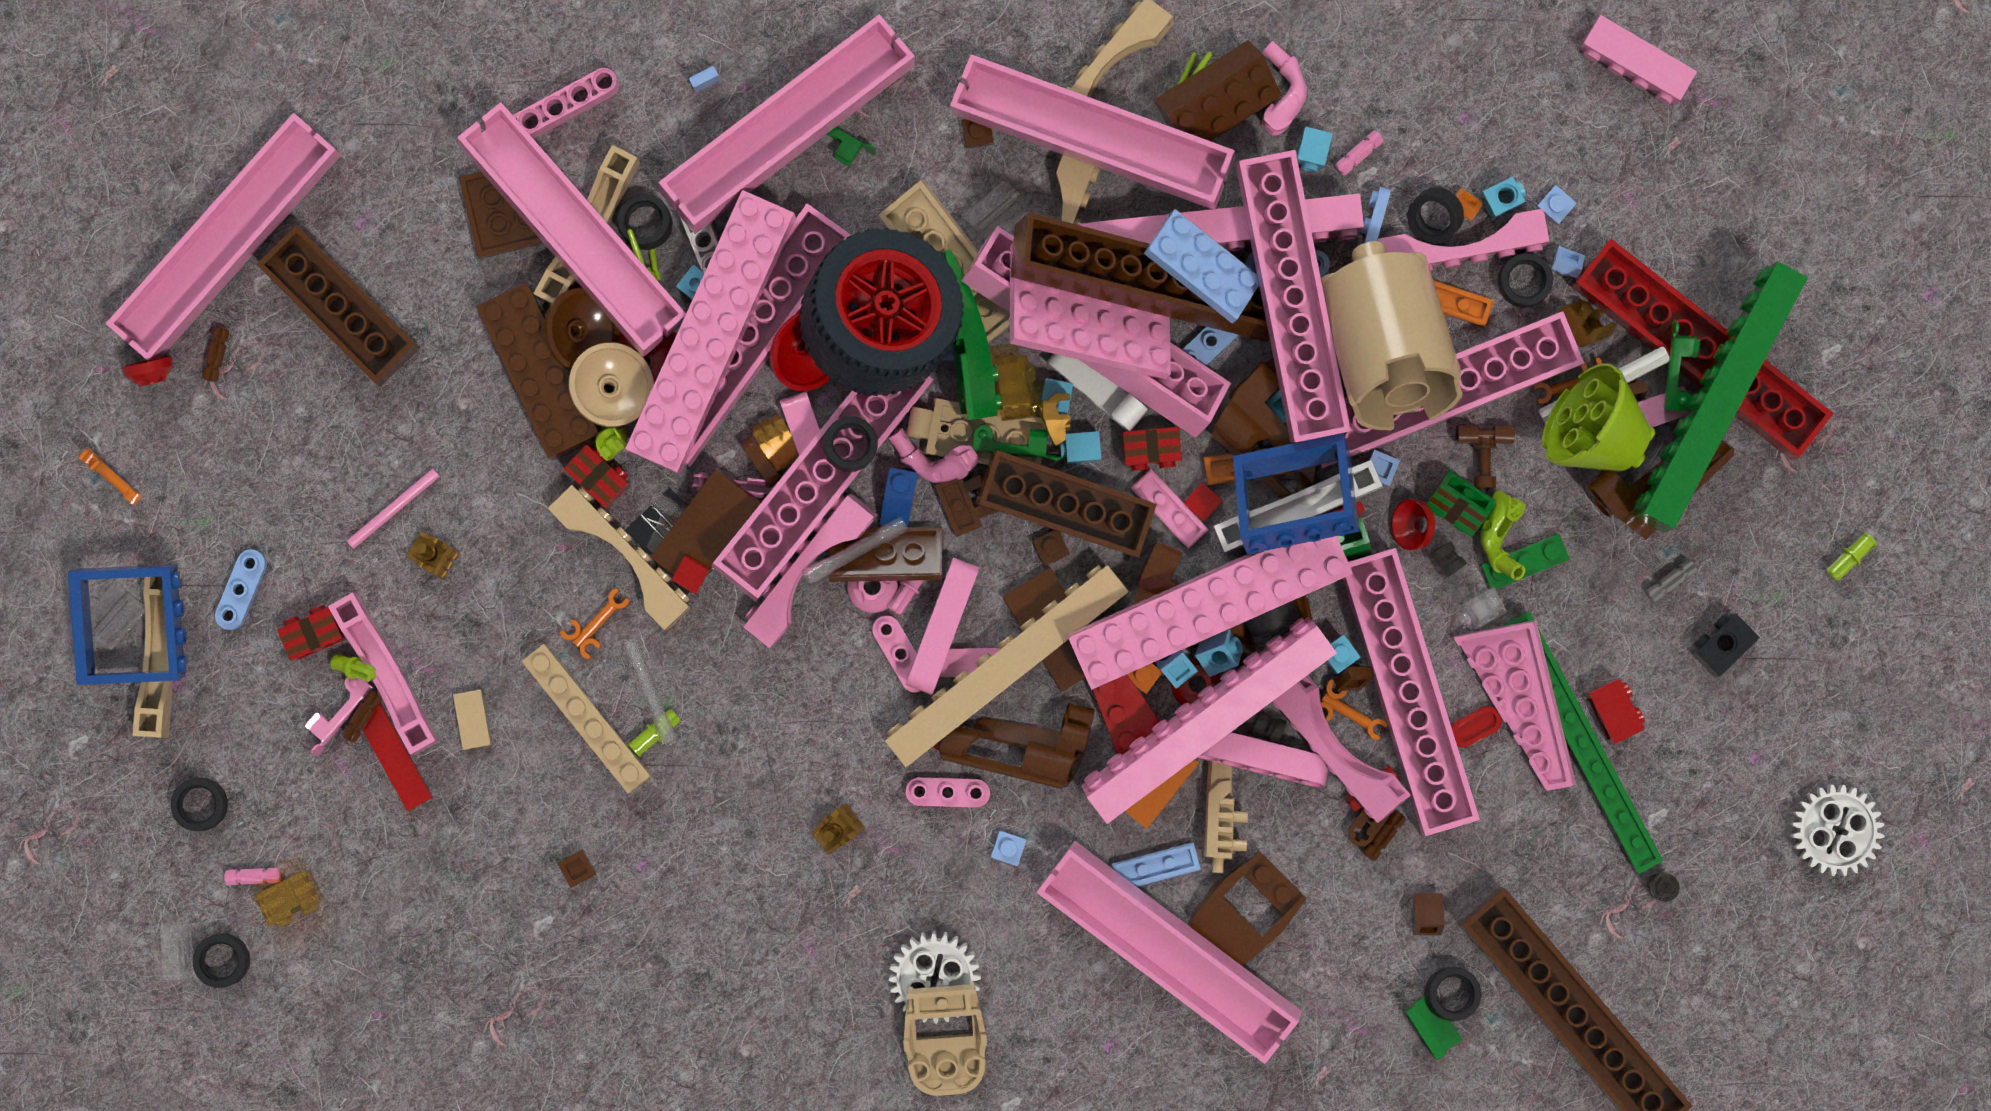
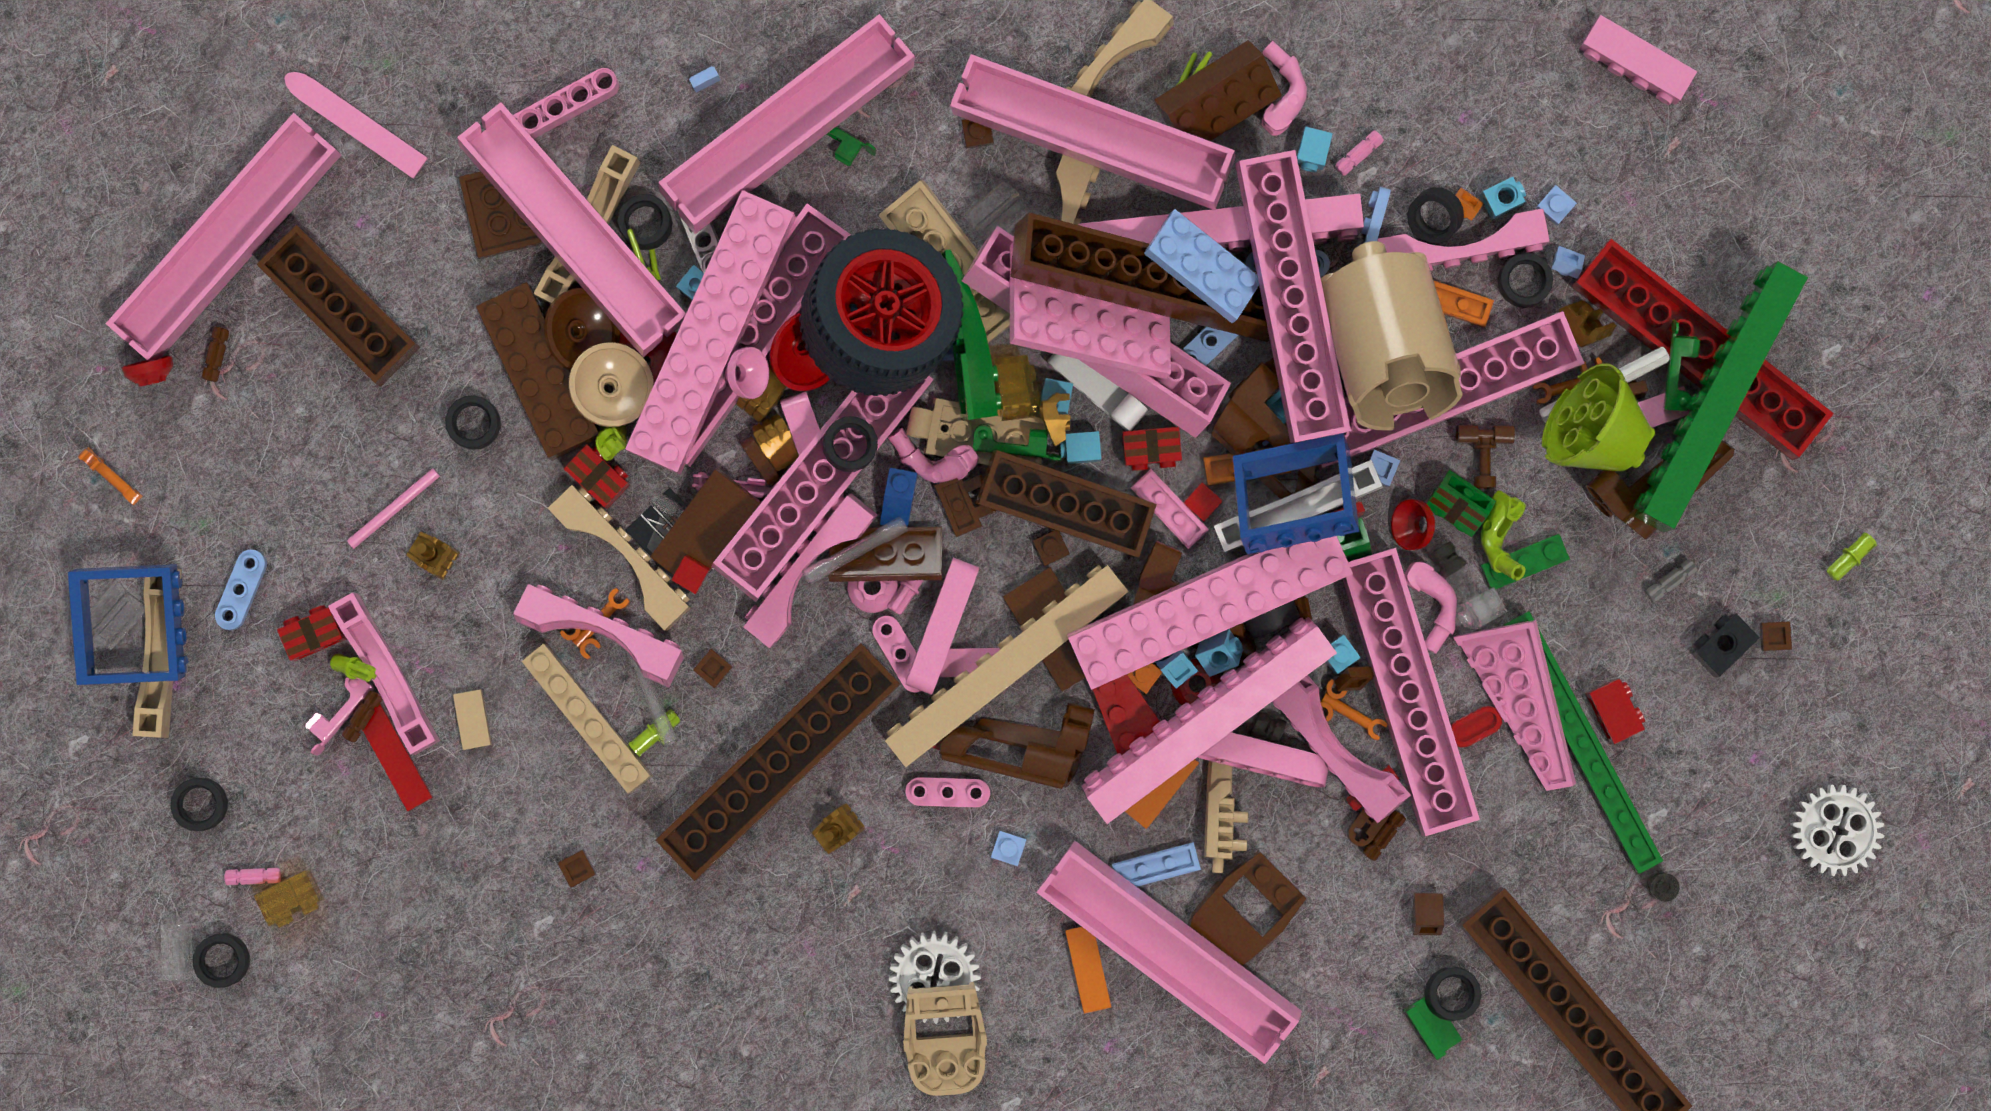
(355, 123): none -> bright pink piece
(451, 422): none -> black tyre
(547, 612): none -> bright pink arch
(713, 668): none -> reddish brown plate
(753, 371): none -> bright pink piece
(765, 402): none -> pearl gold hand
(778, 762): none -> reddish brown brick
(1088, 970): none -> orange tile
(1424, 578): none -> bright pink piece
(1775, 636): none -> reddish brown plate

